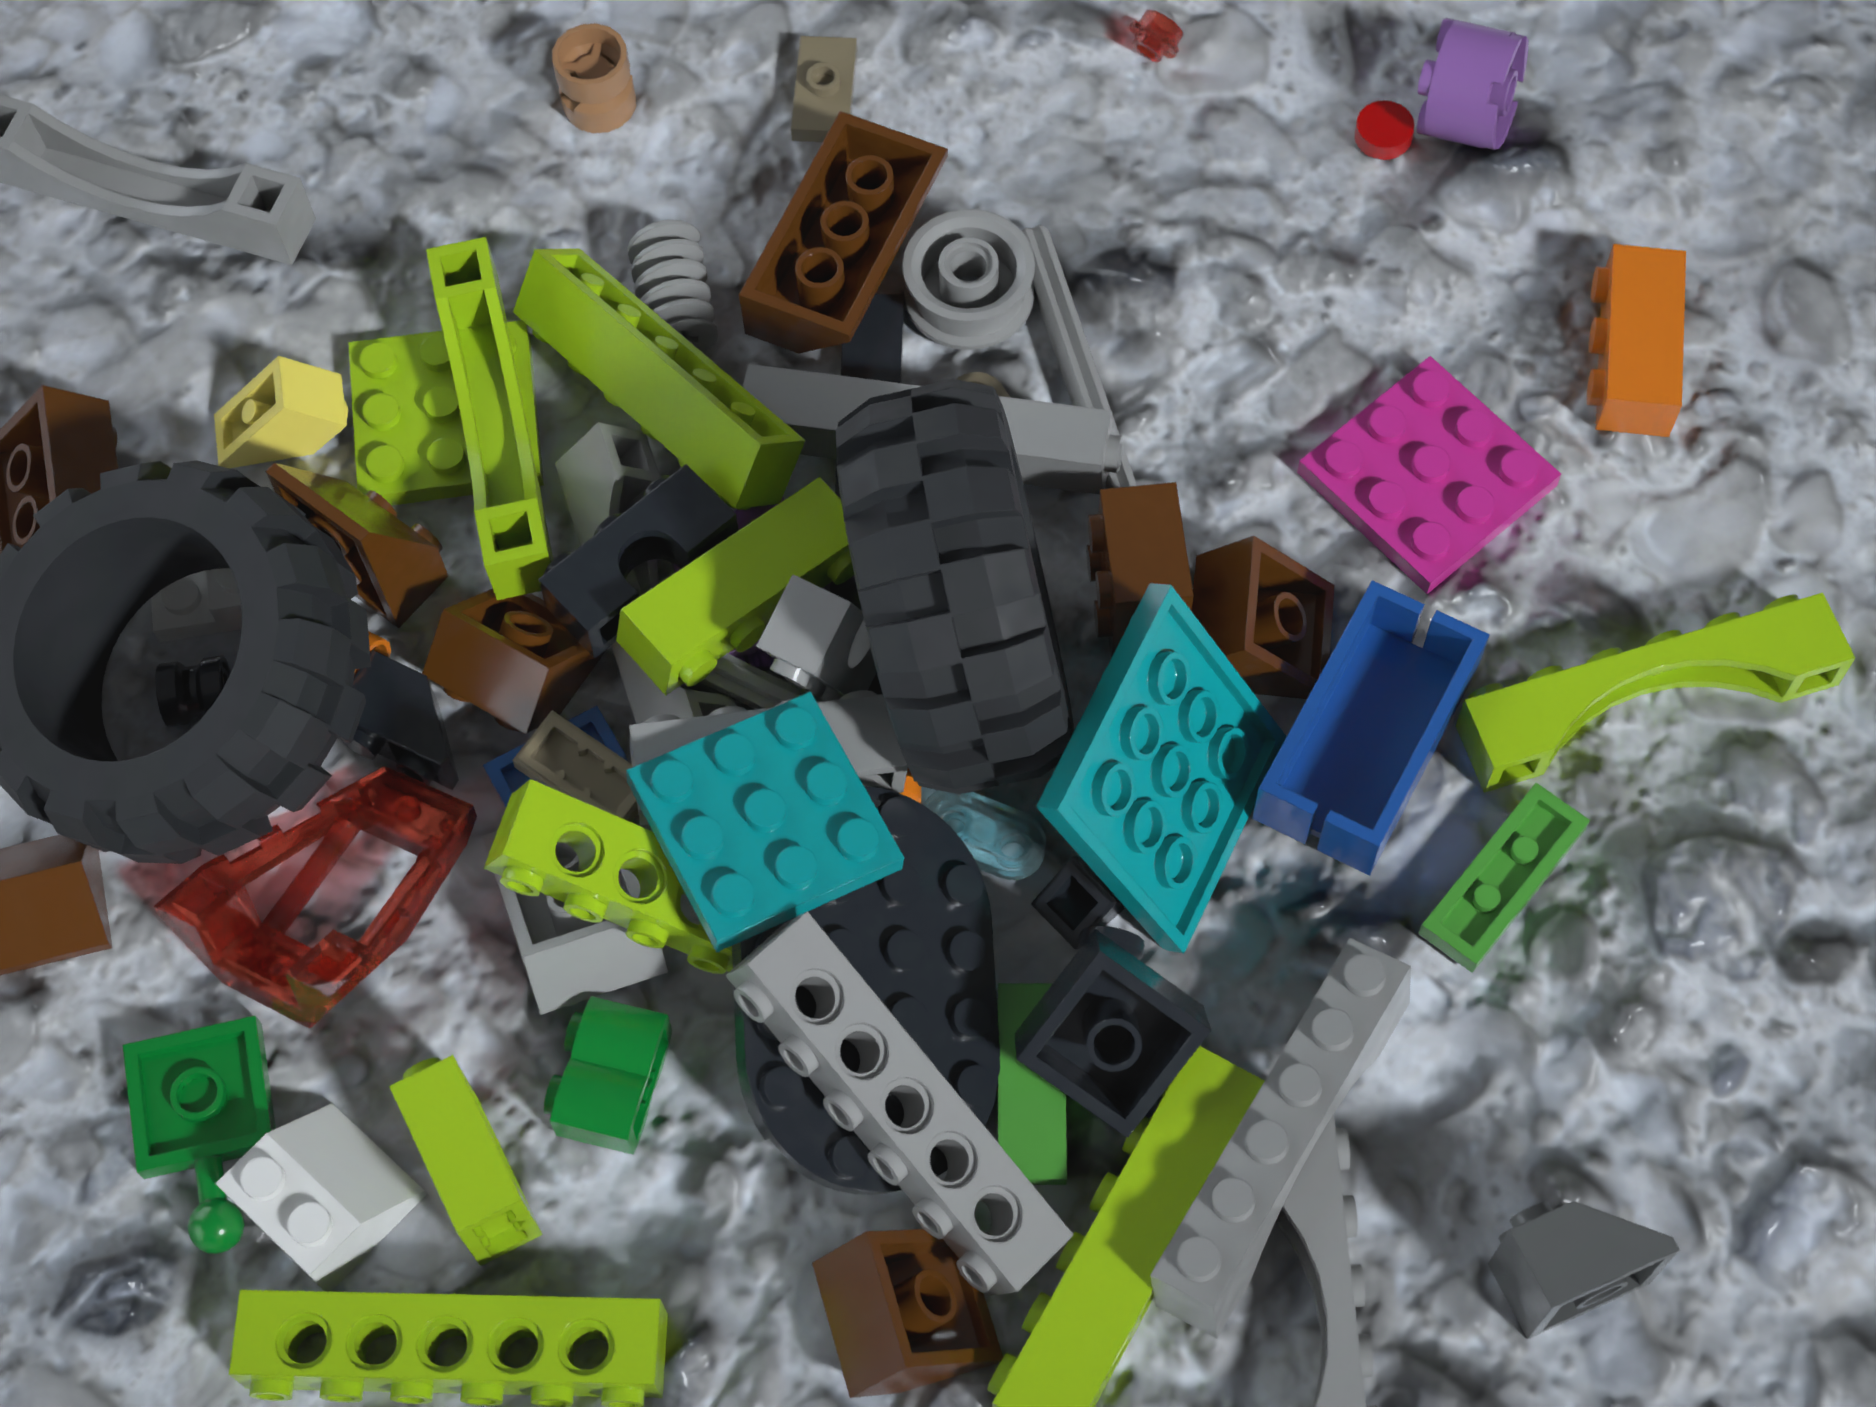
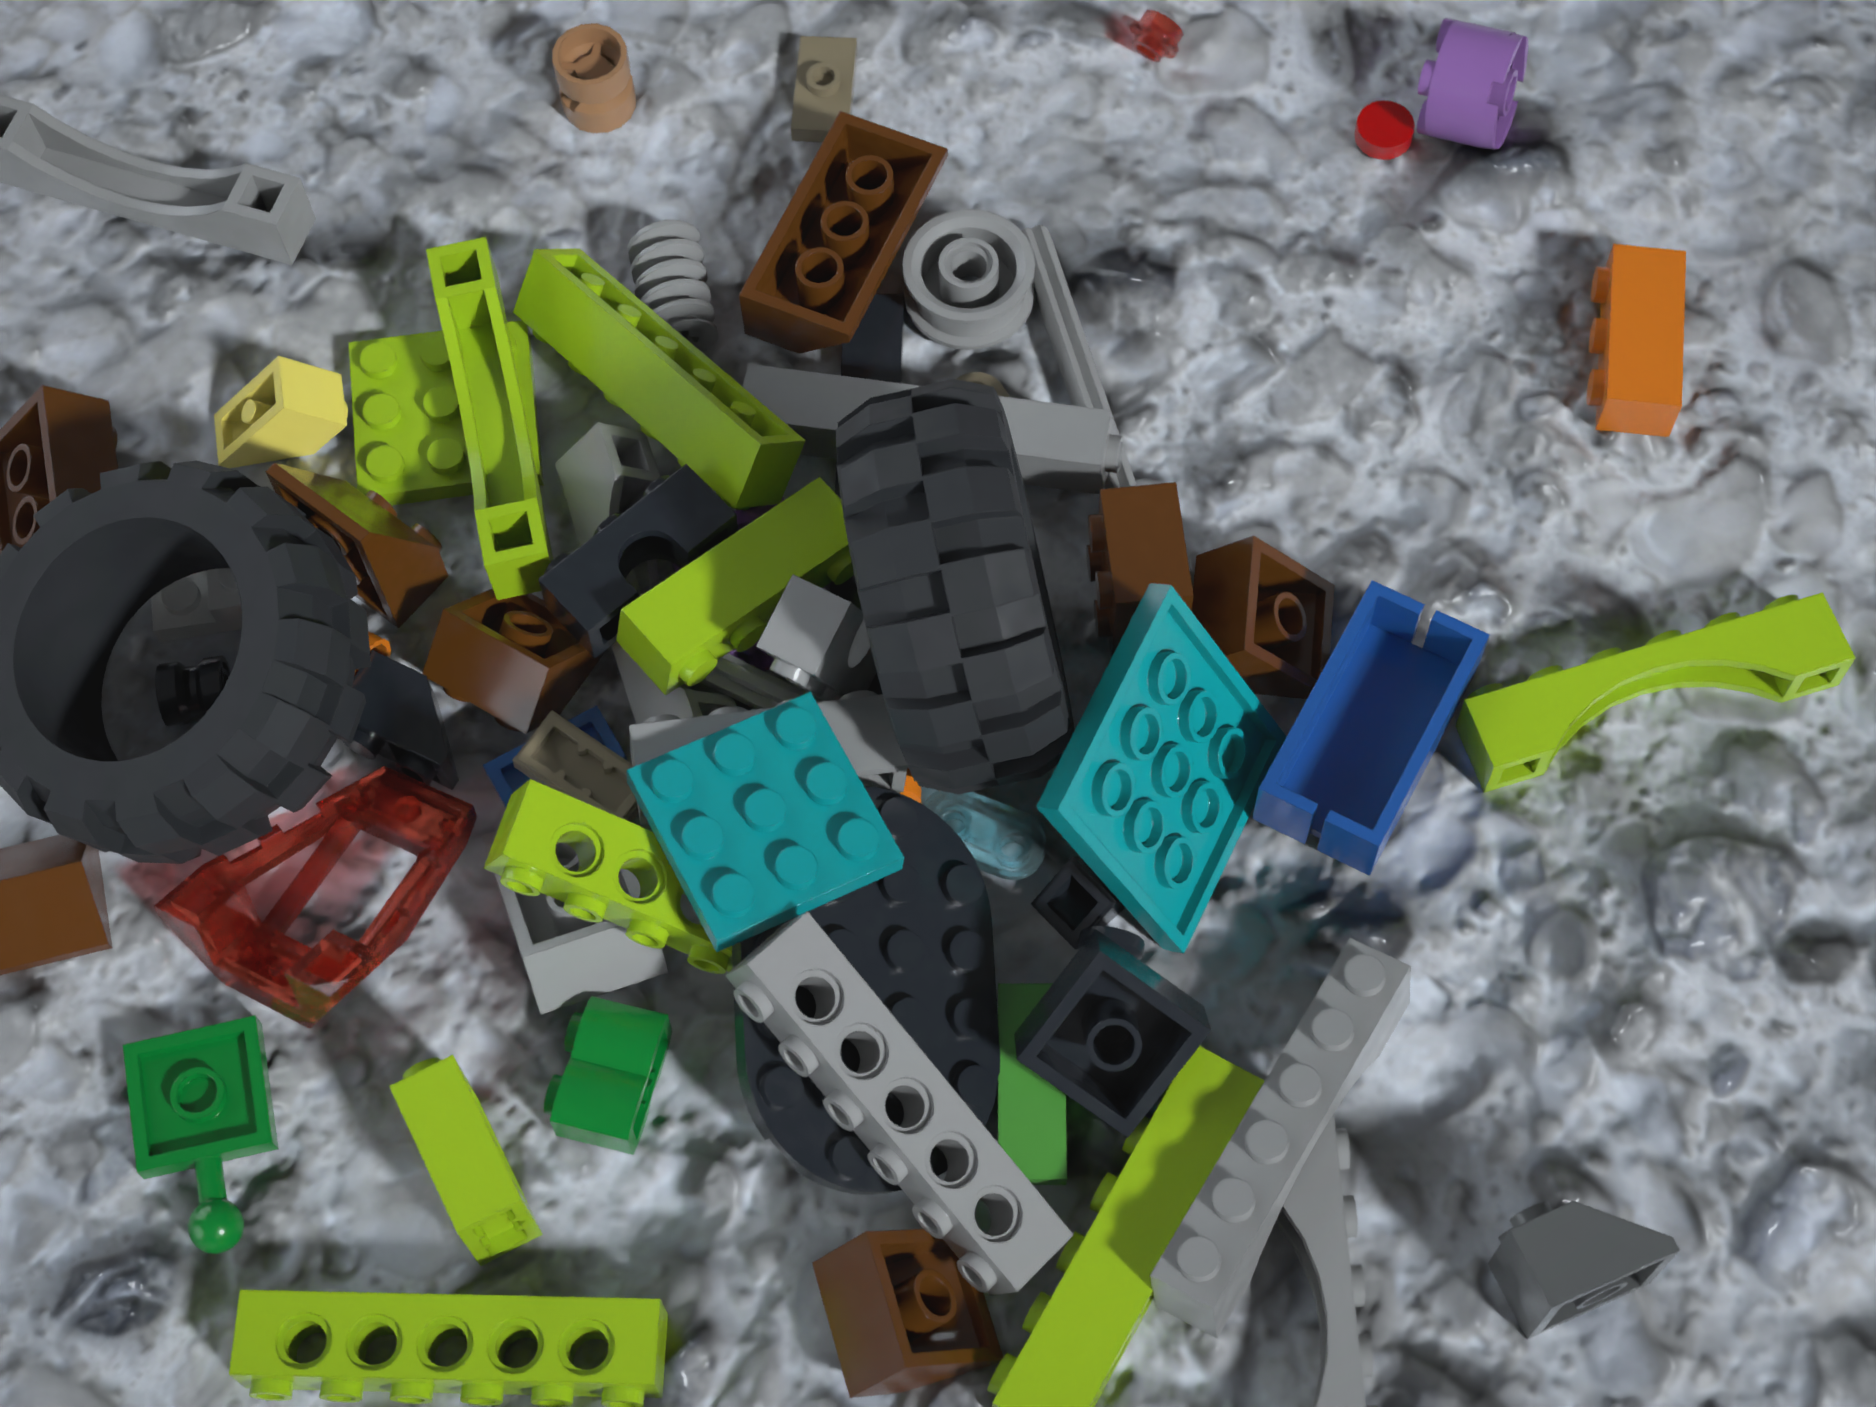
(321, 1193): white slope -> none
(1428, 474): dark pink plate -> none
(1503, 877): bright green plate -> none

